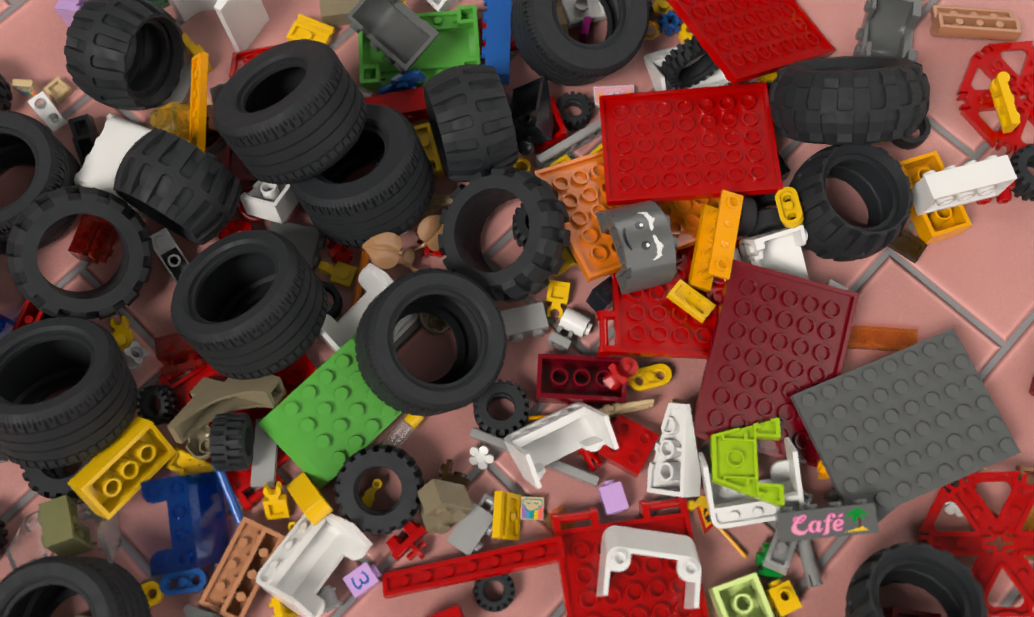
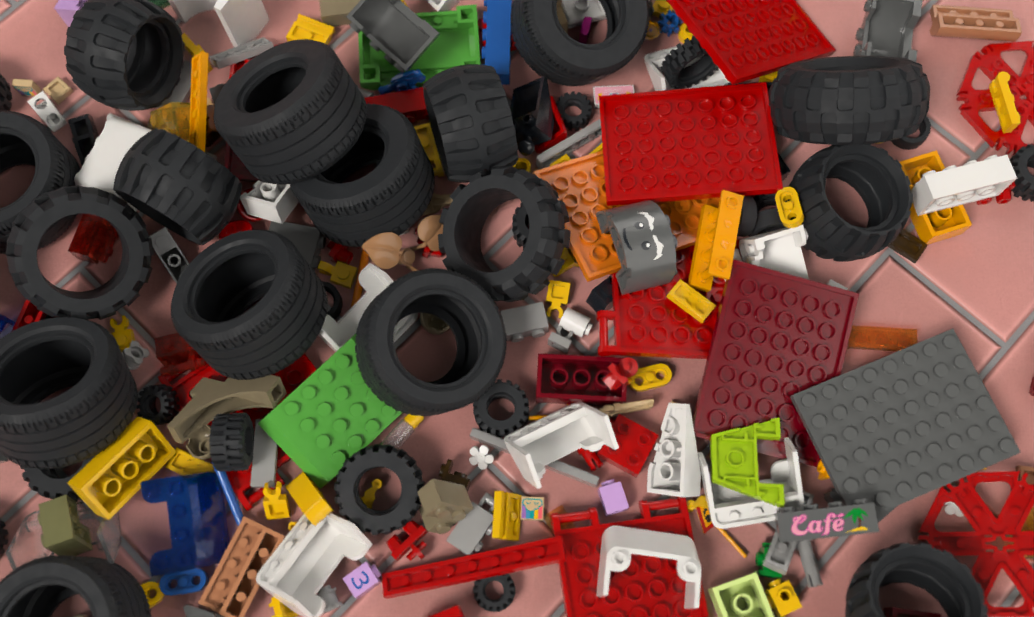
(240, 53): none -> light grey tile

